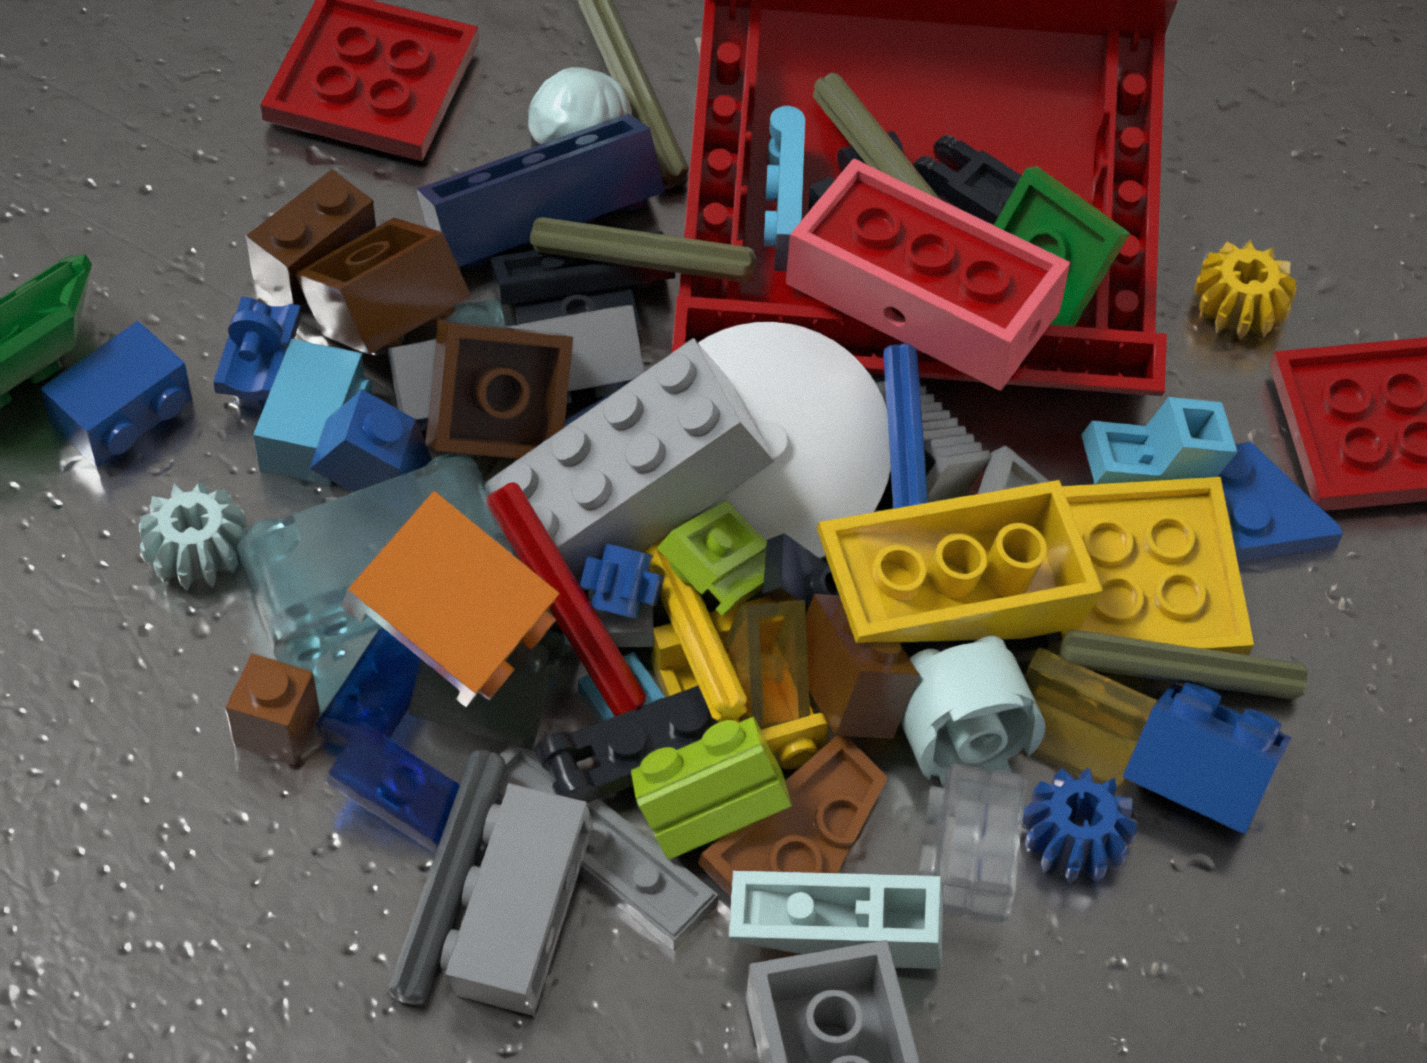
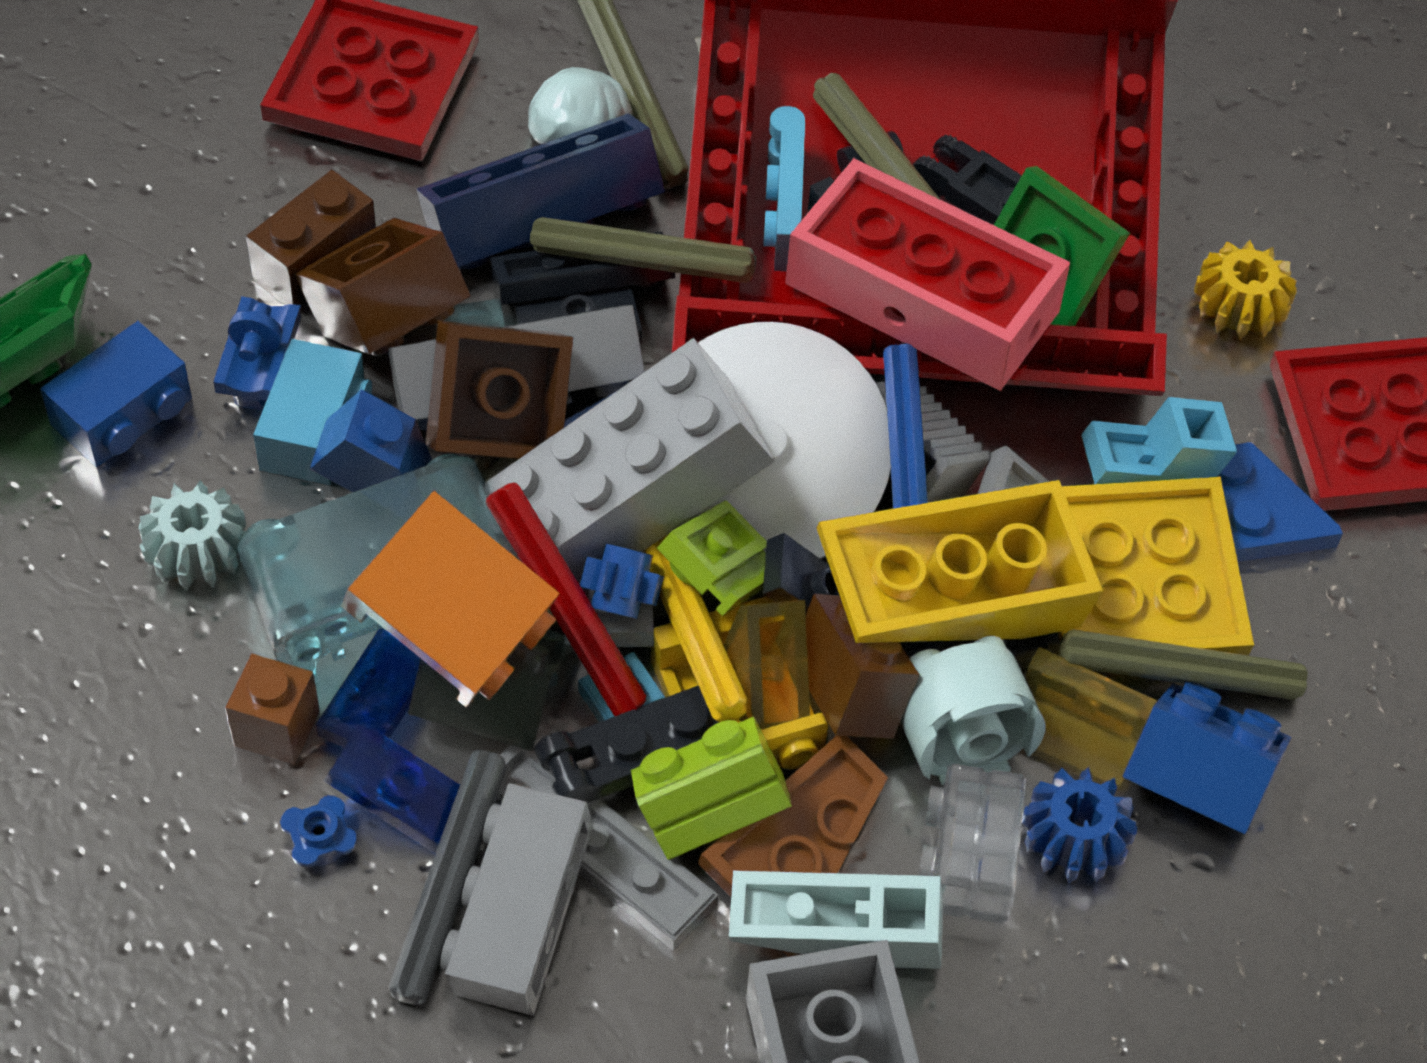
(319, 849): none -> blue plate

